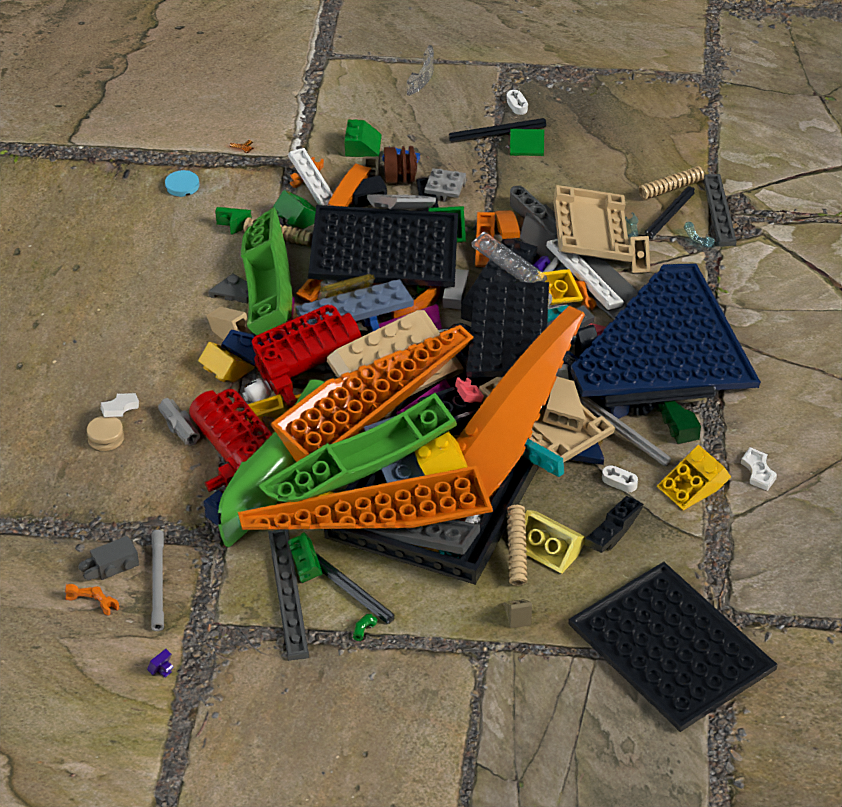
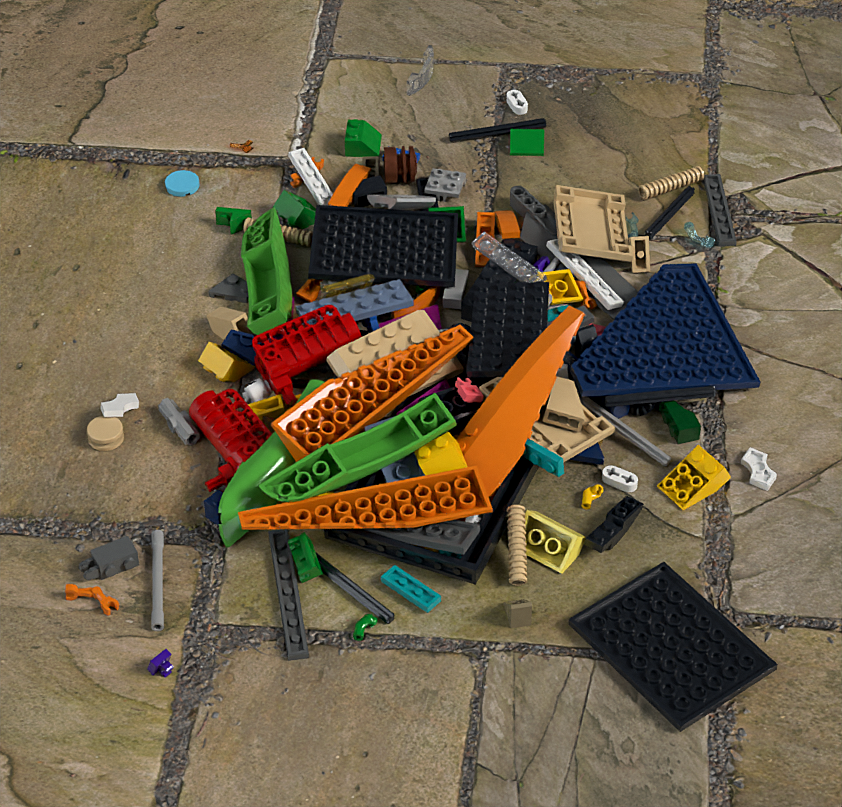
(411, 588): none -> teal plate
(591, 494): none -> yellow arm

